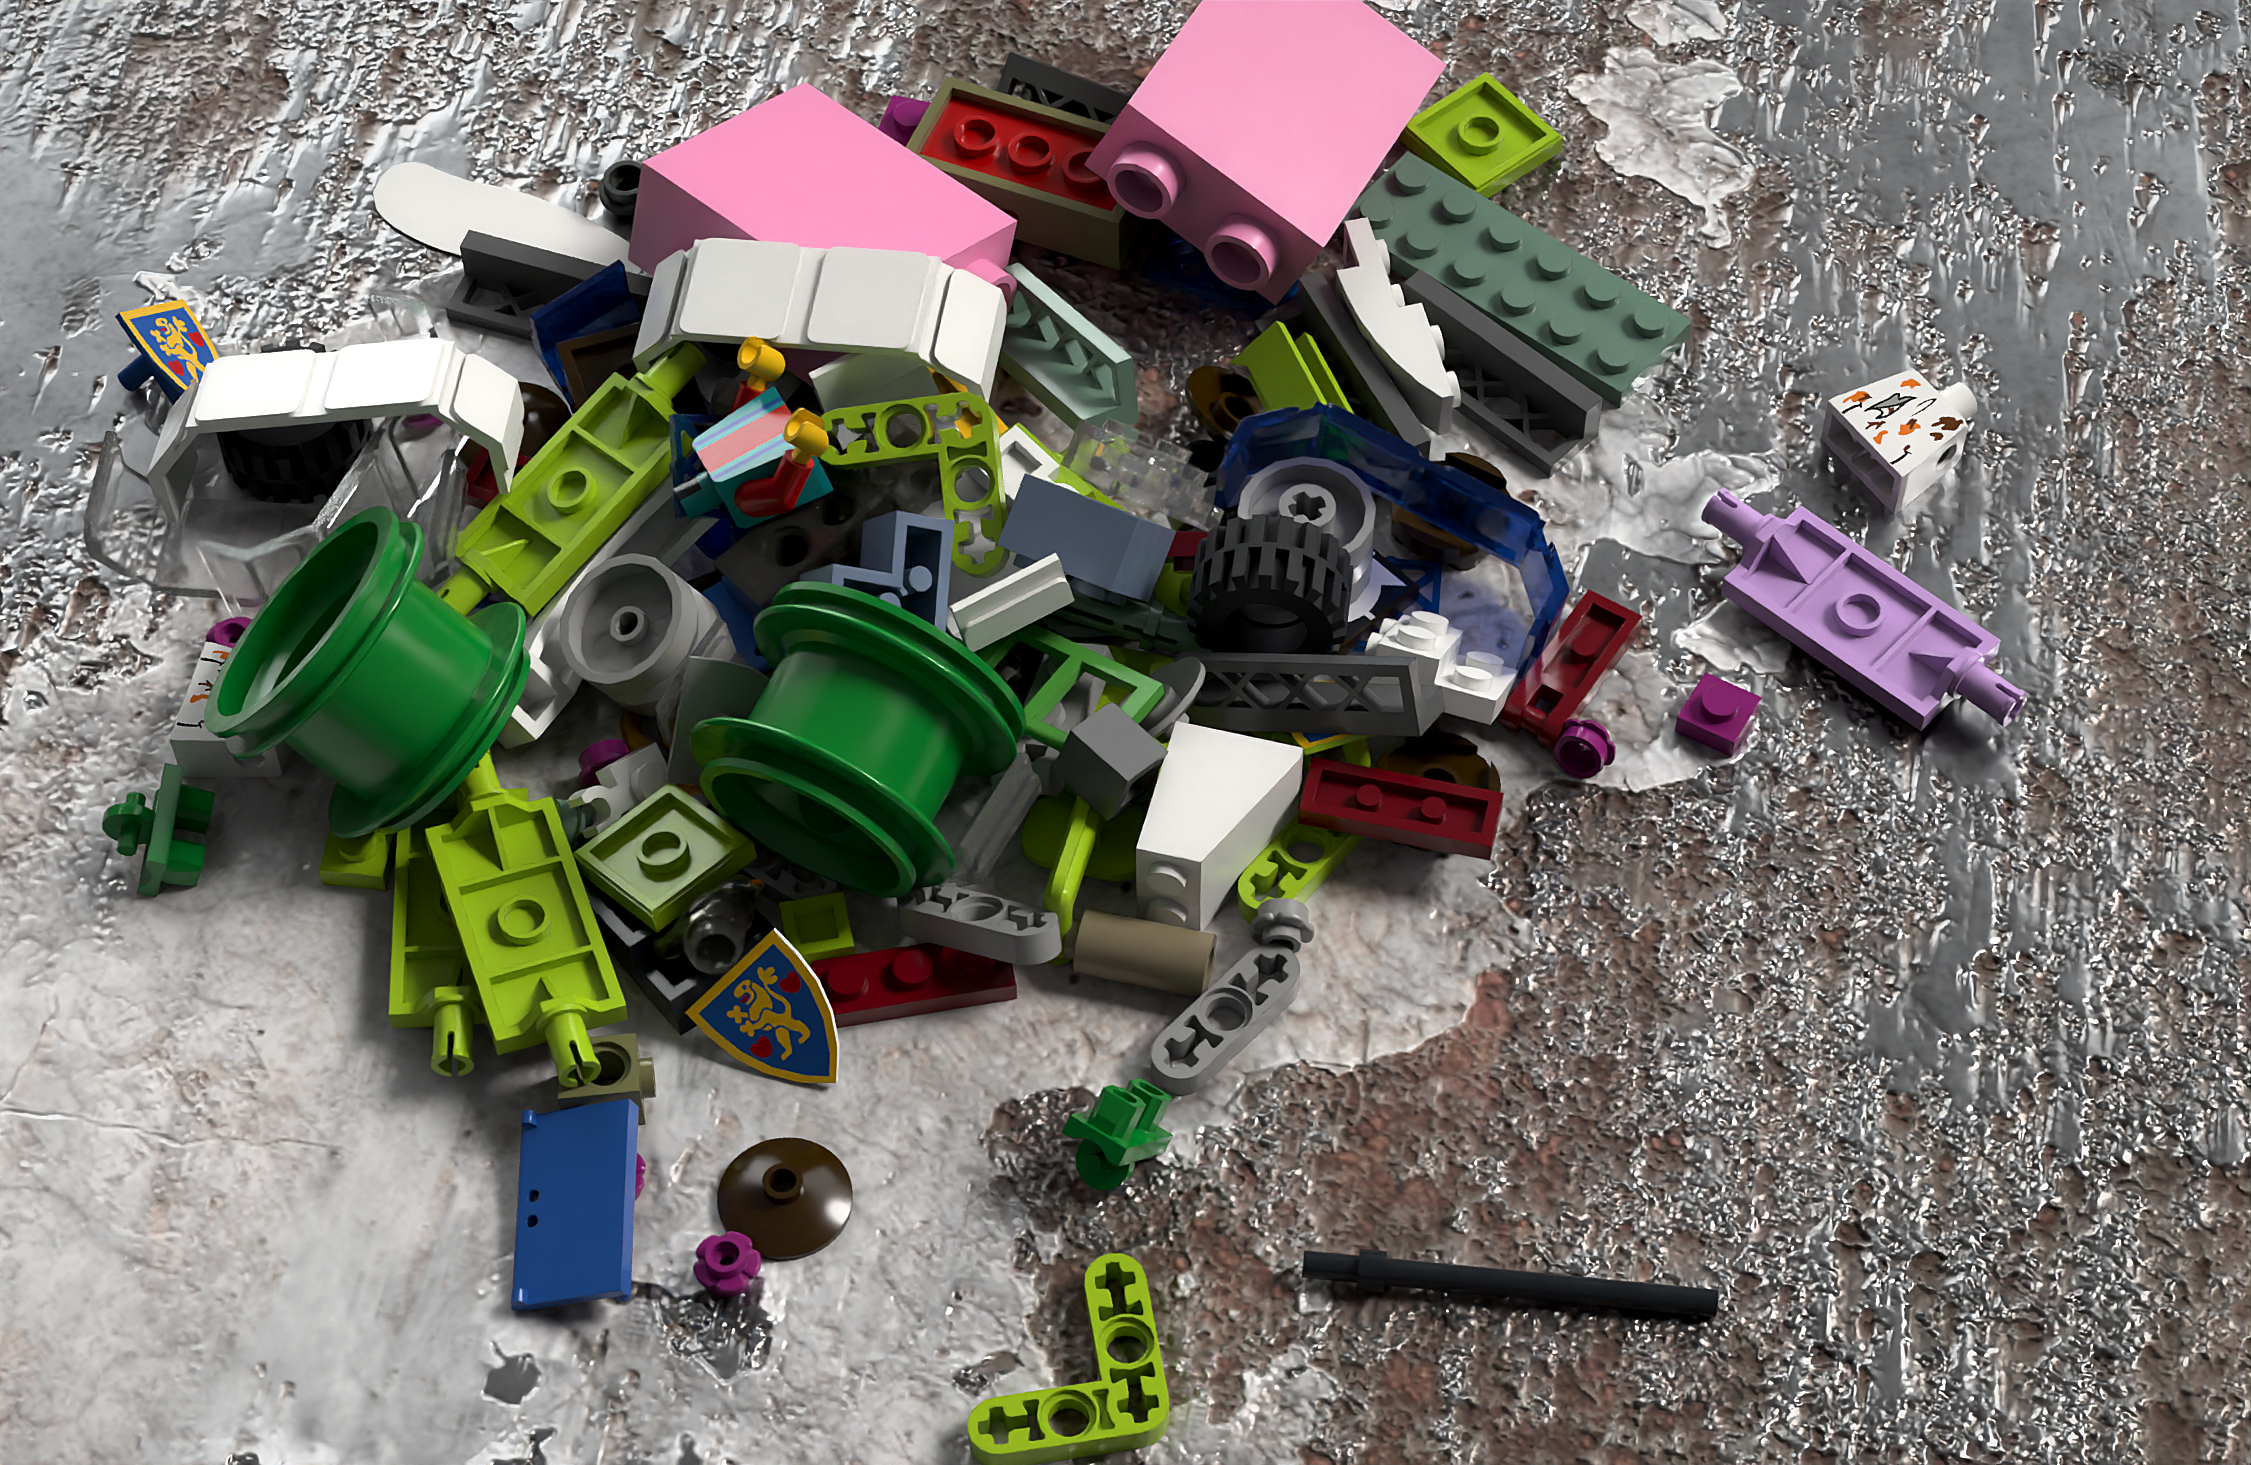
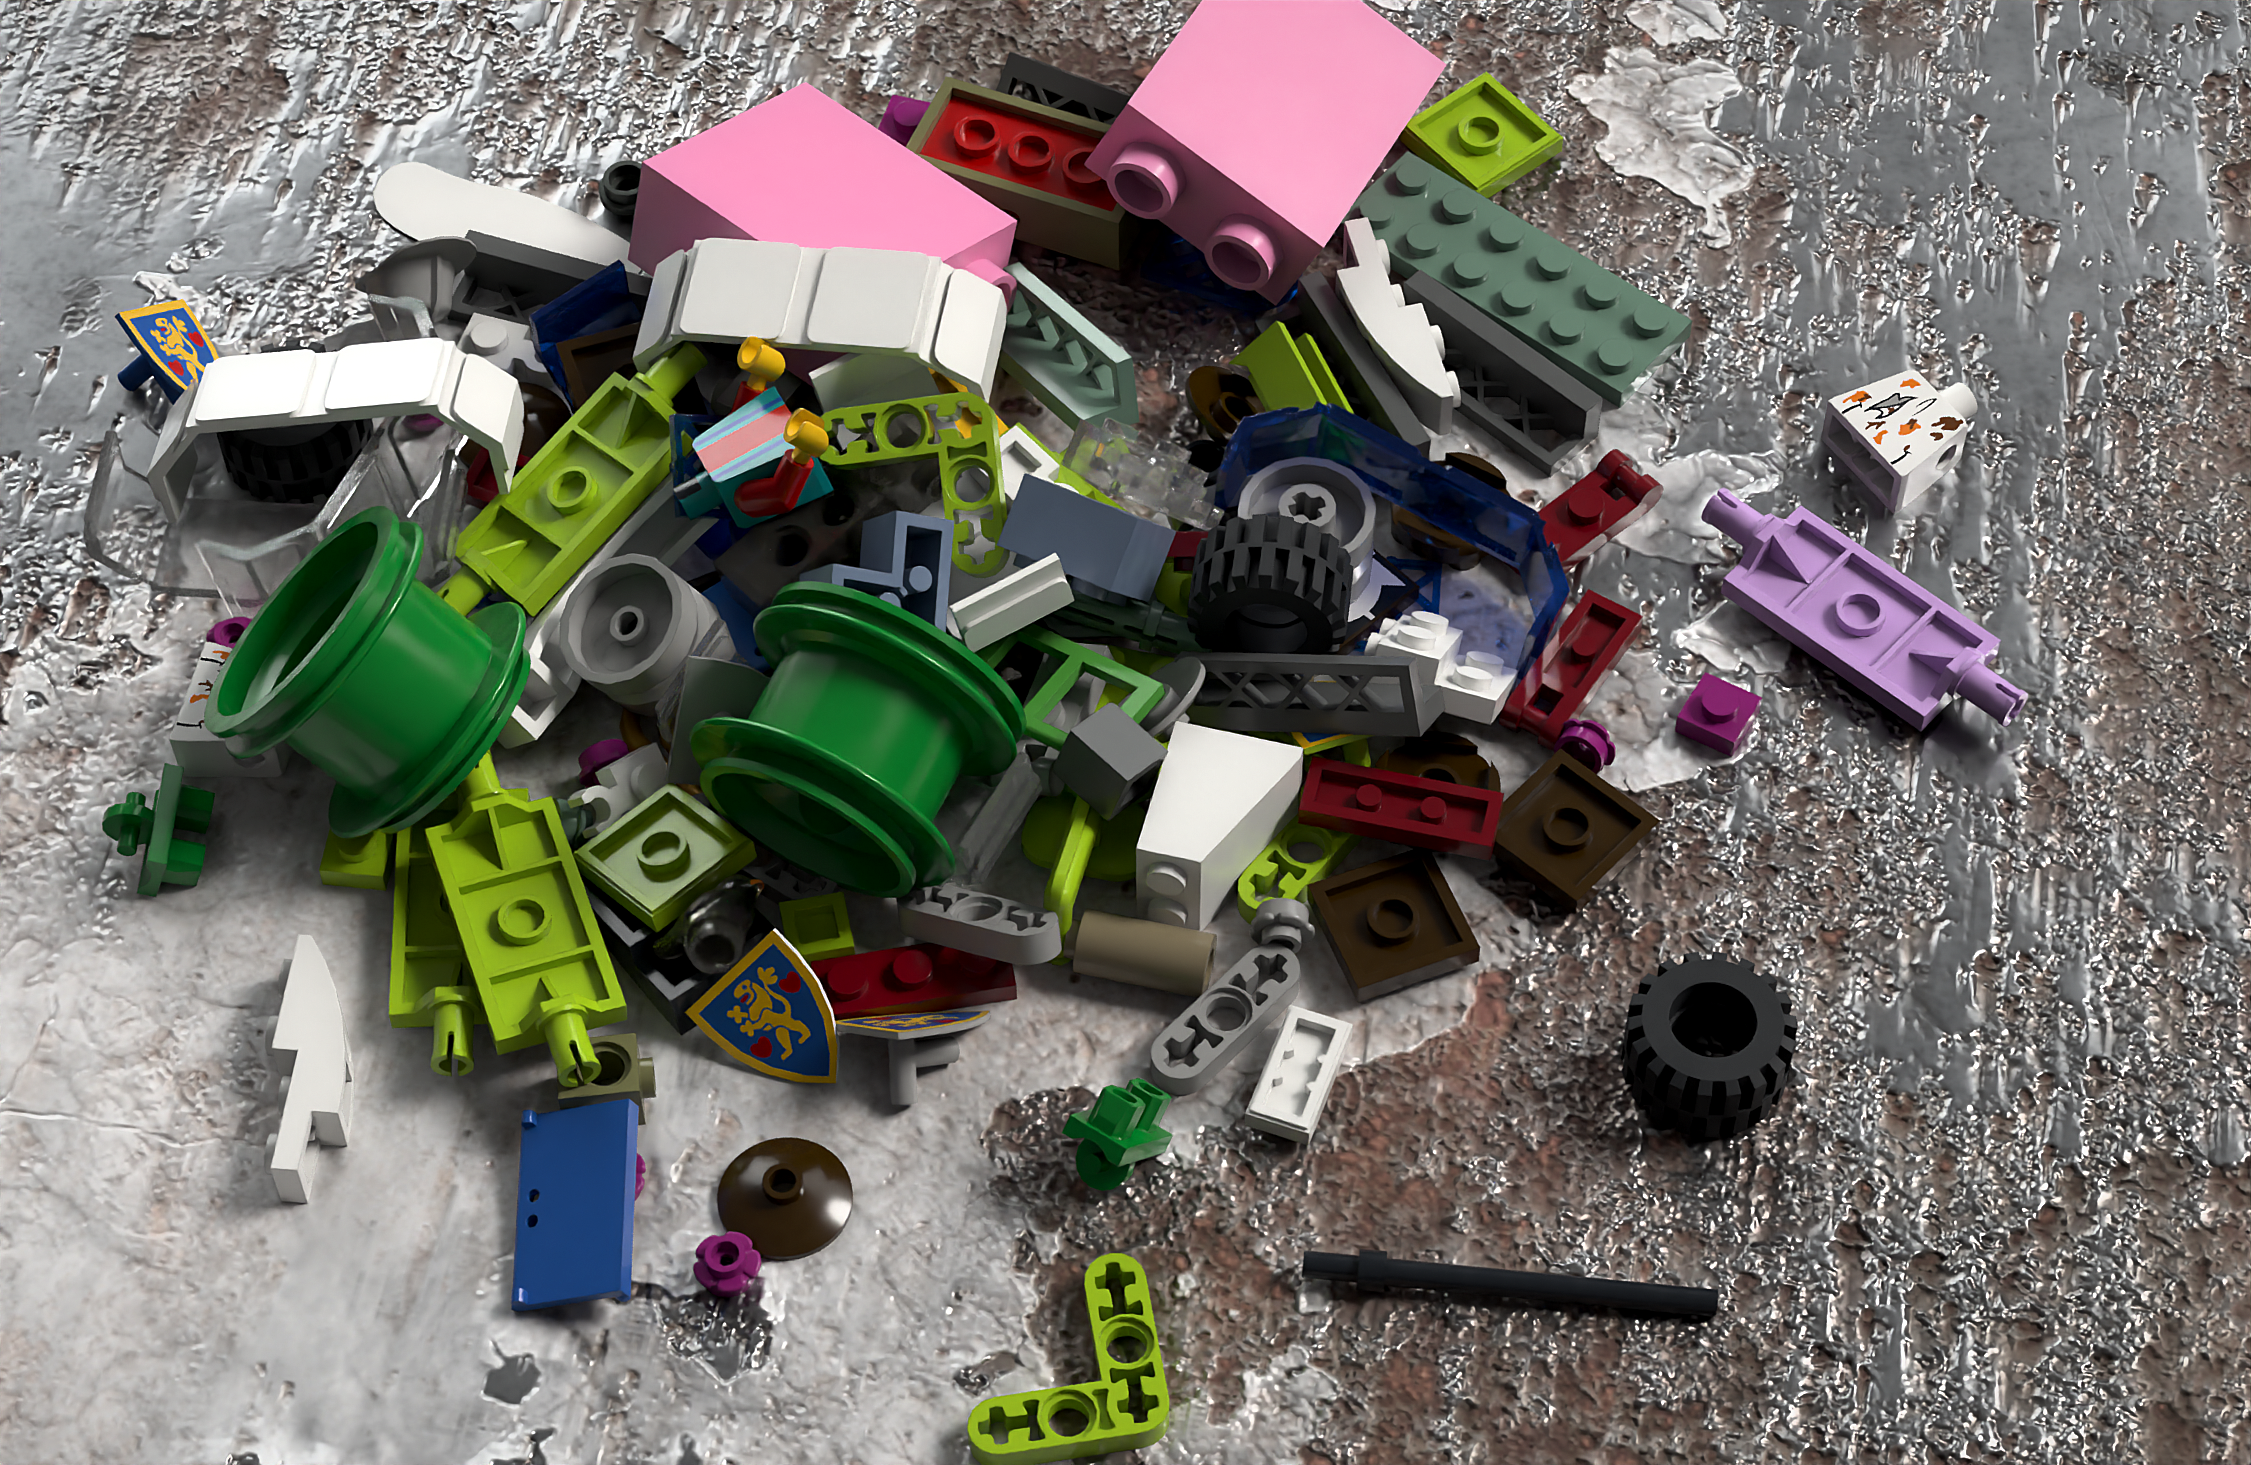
(314, 1070): none -> white slope
(422, 272): none -> light grey piece
(505, 346): none -> white plate
(908, 1054): none -> light grey shield
(1298, 1074): none -> white plate
(1393, 923): none -> dark brown plate
(1571, 831): none -> dark brown plate
(1588, 517): none -> dark red plate
(1715, 999): none -> black tyre

